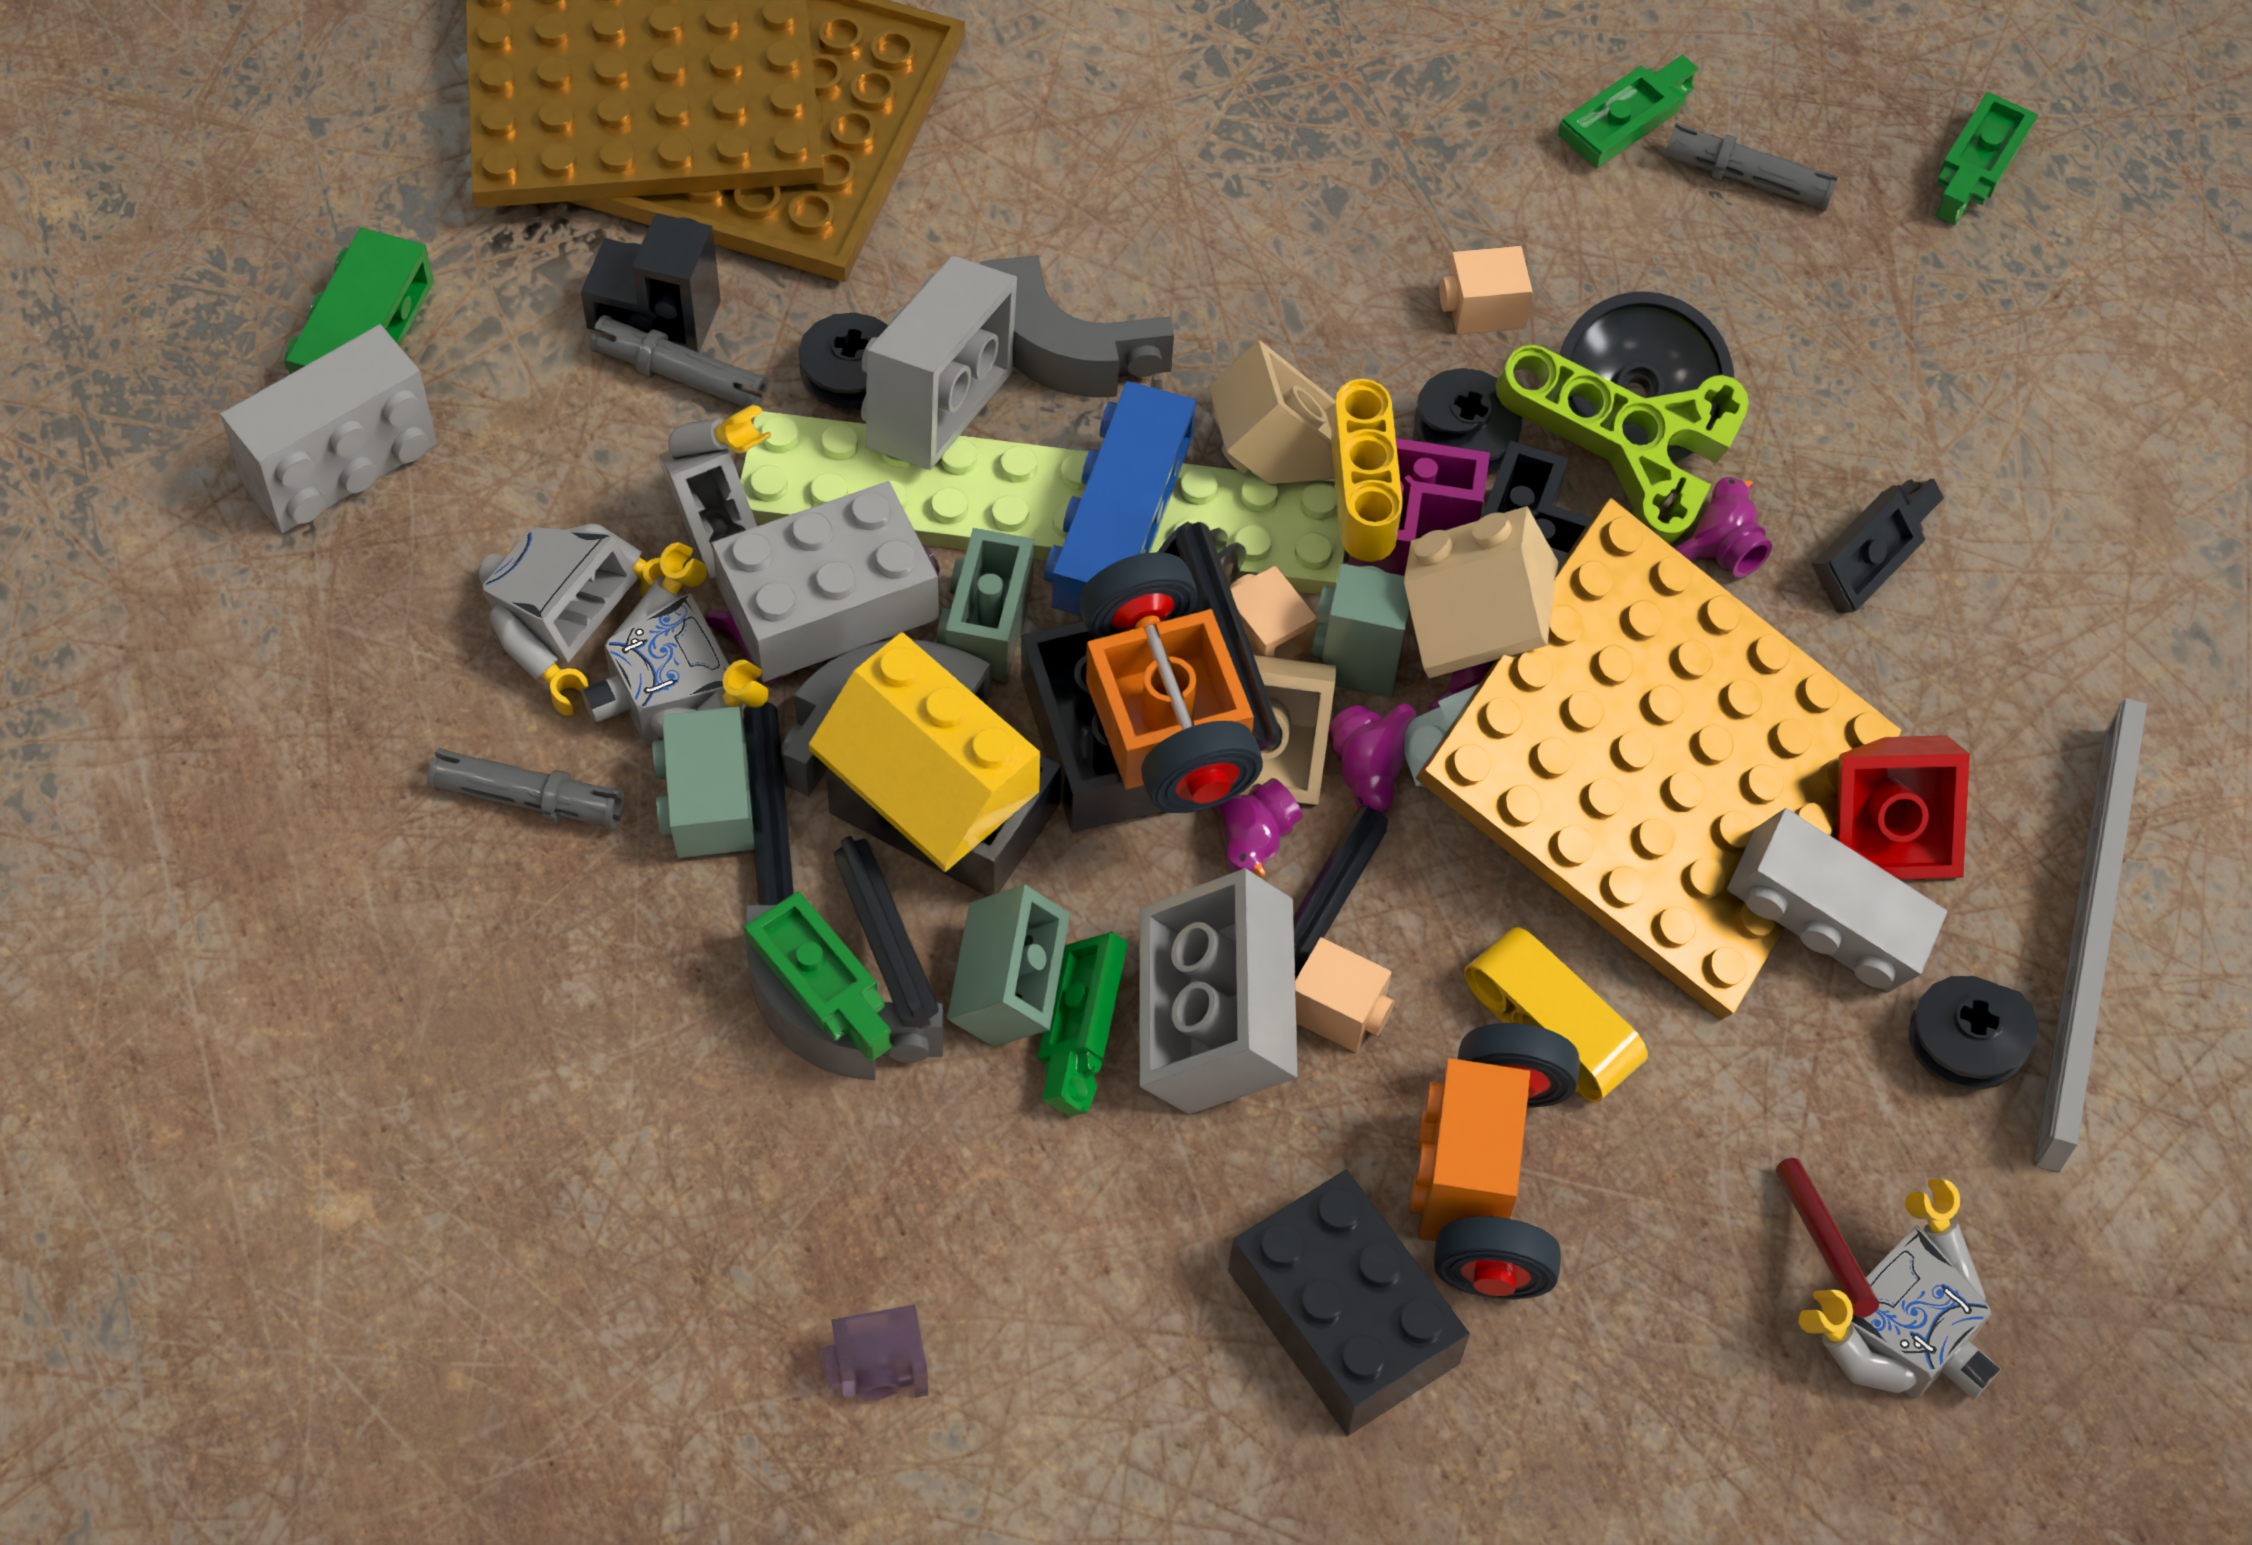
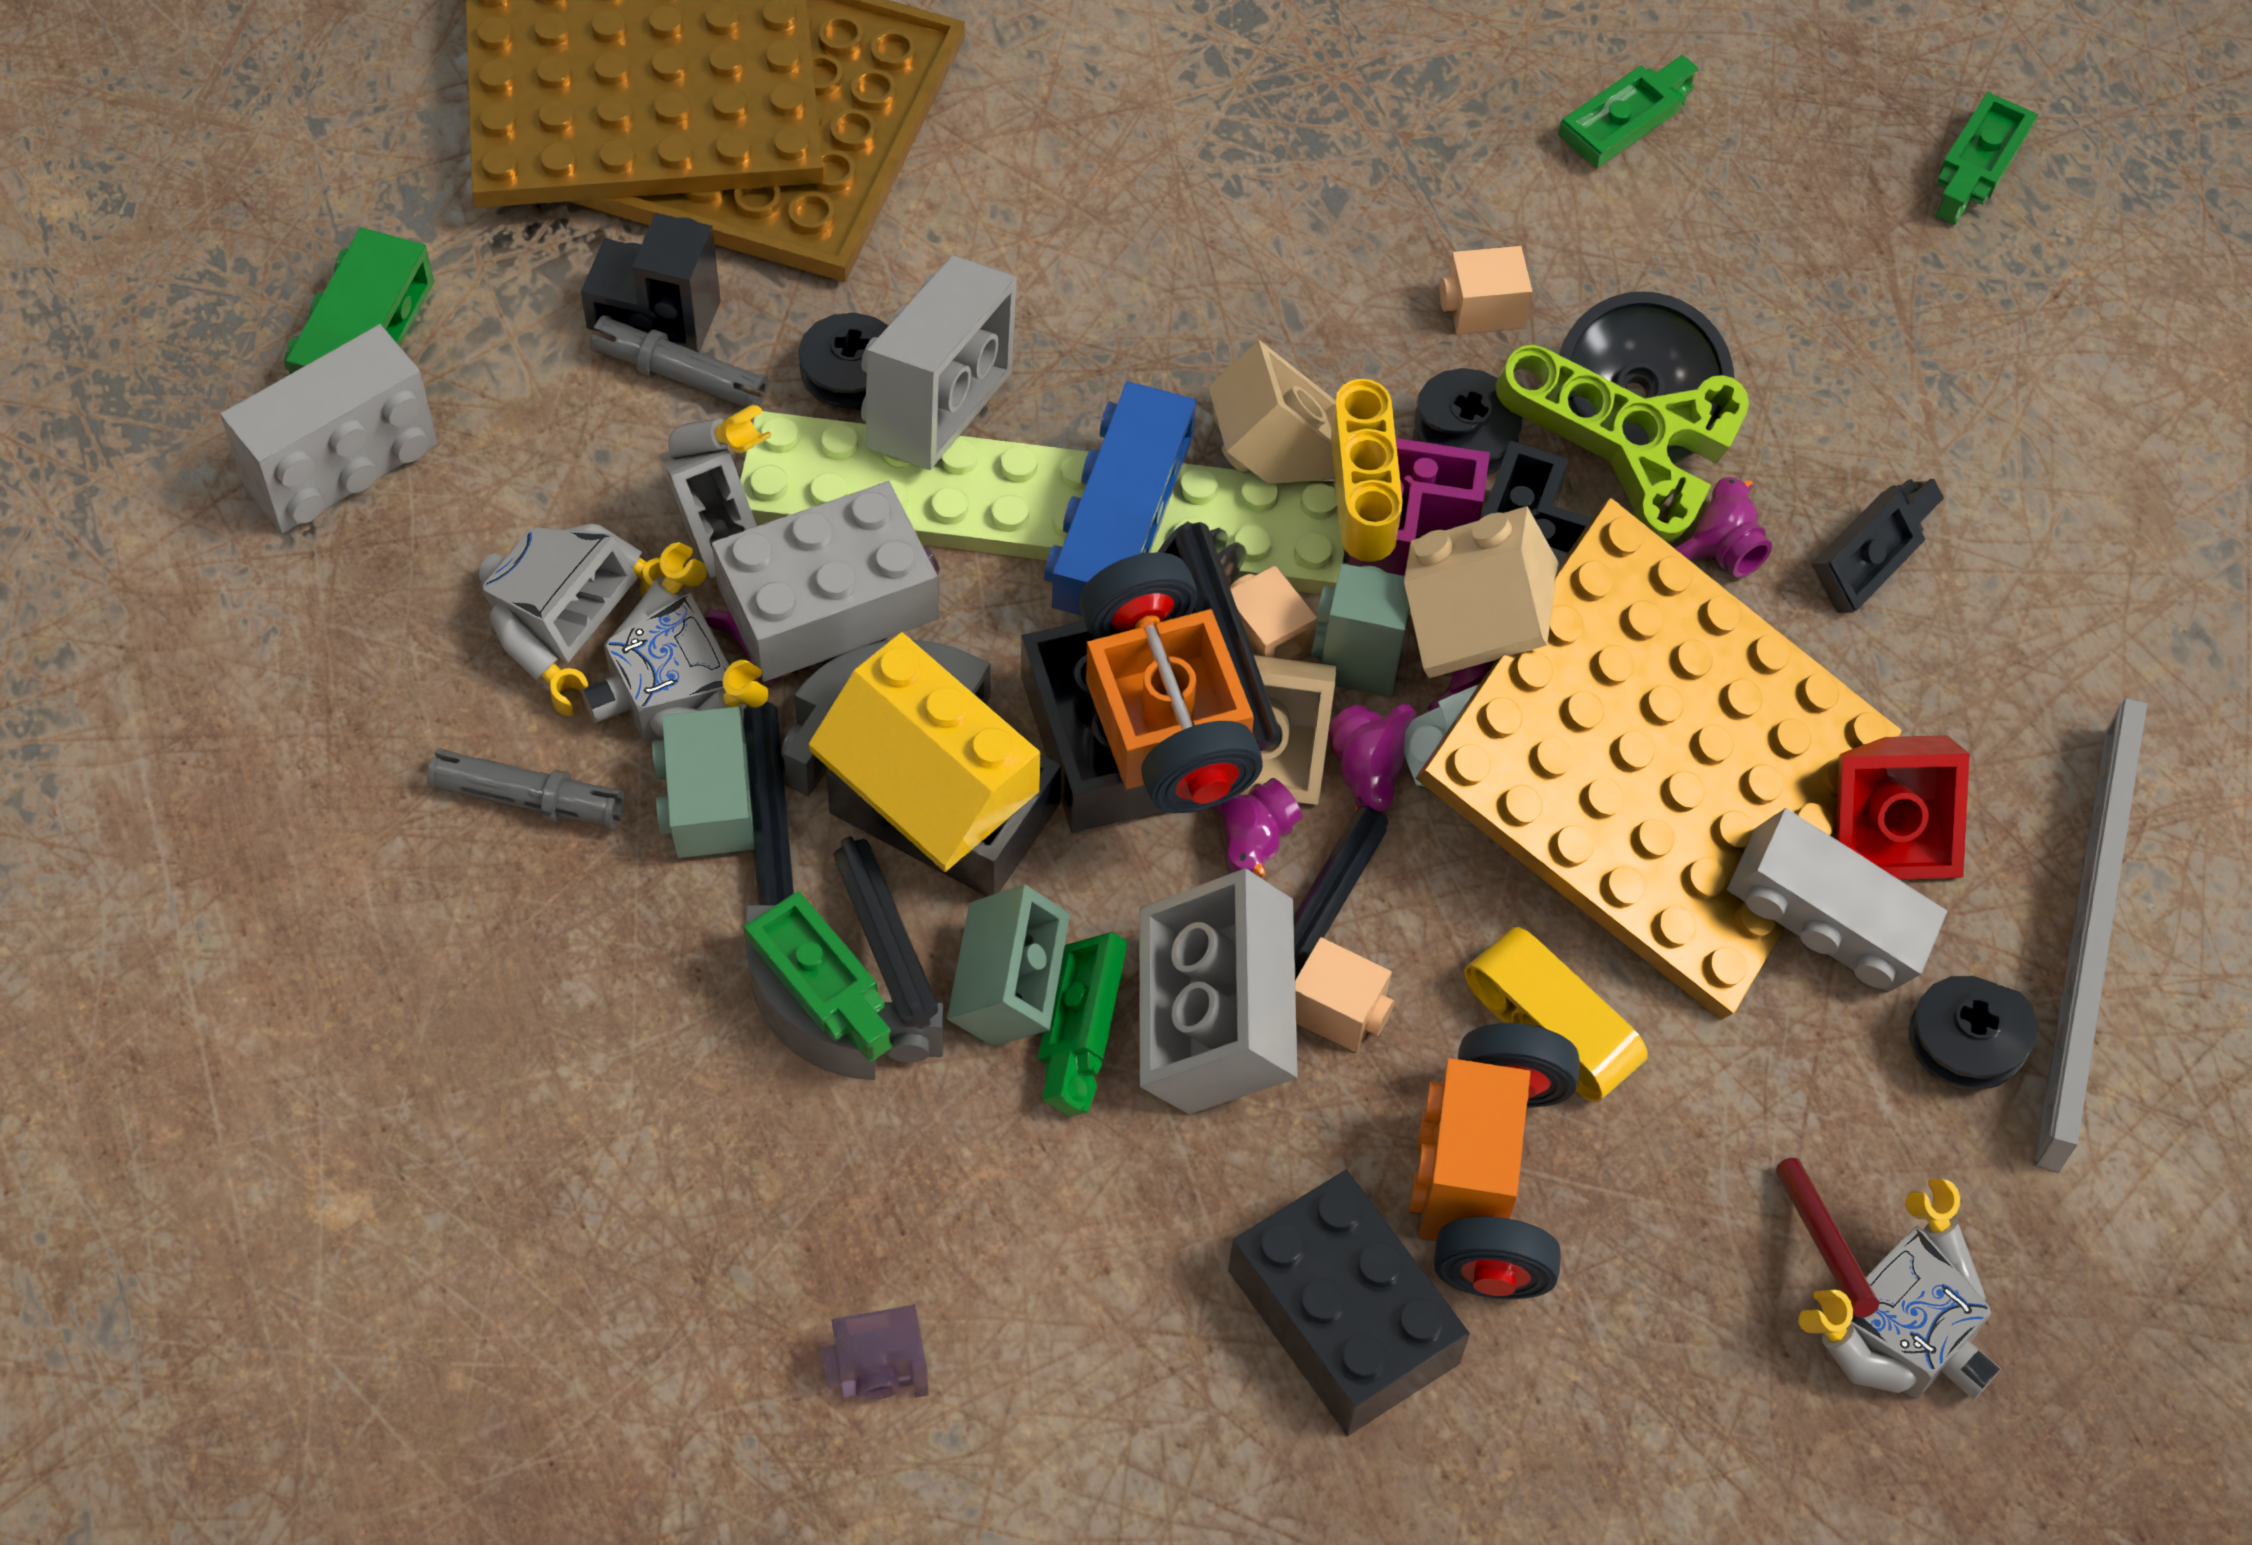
(989, 598): sand green brick -> none
(1076, 353): dark grey arch -> none
(1750, 166): dark grey pin -> none

